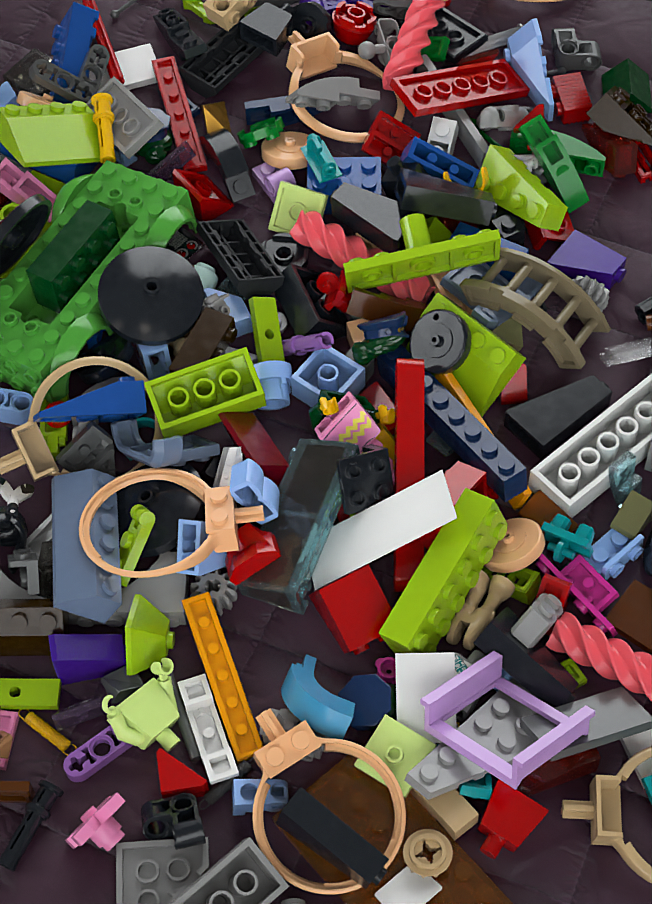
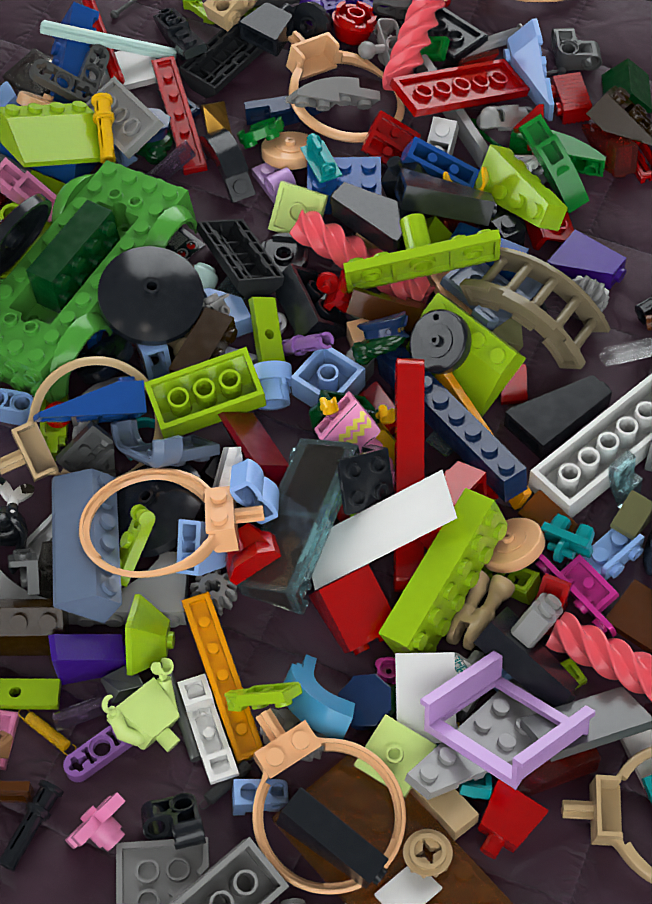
(107, 40): none -> light aqua axle
(178, 778): red slope -> none
(205, 196): red slope -> none
(263, 695): none -> lime hinge

